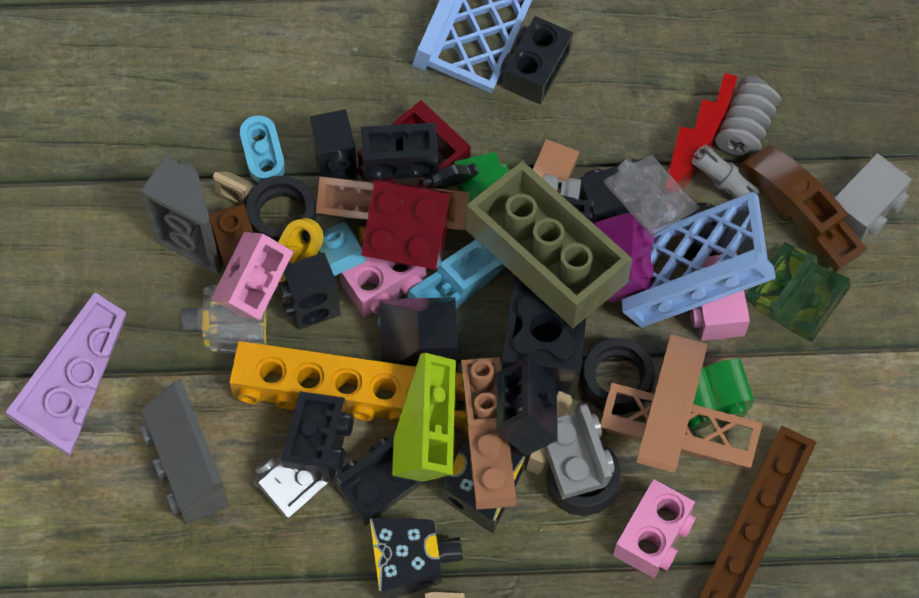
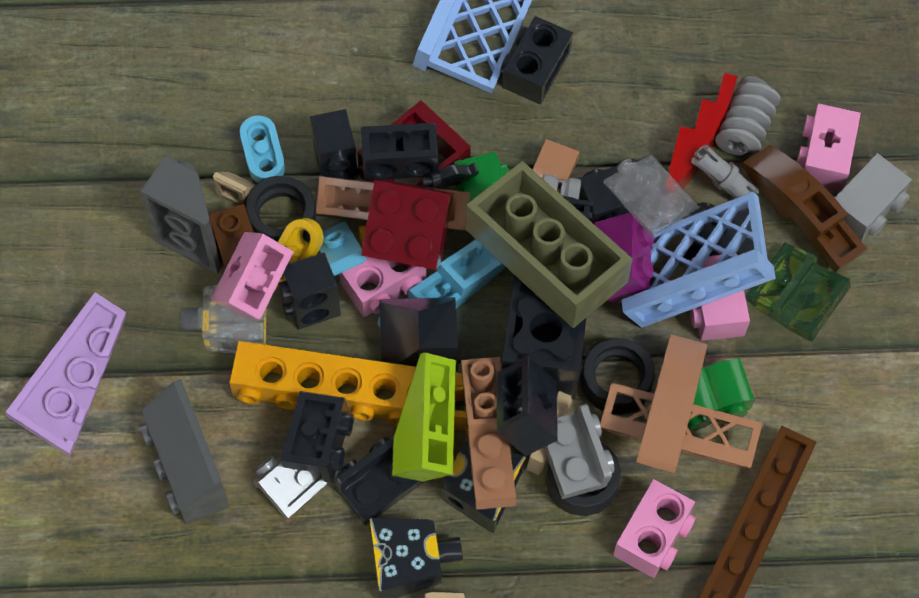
(838, 132): none -> bright pink brick

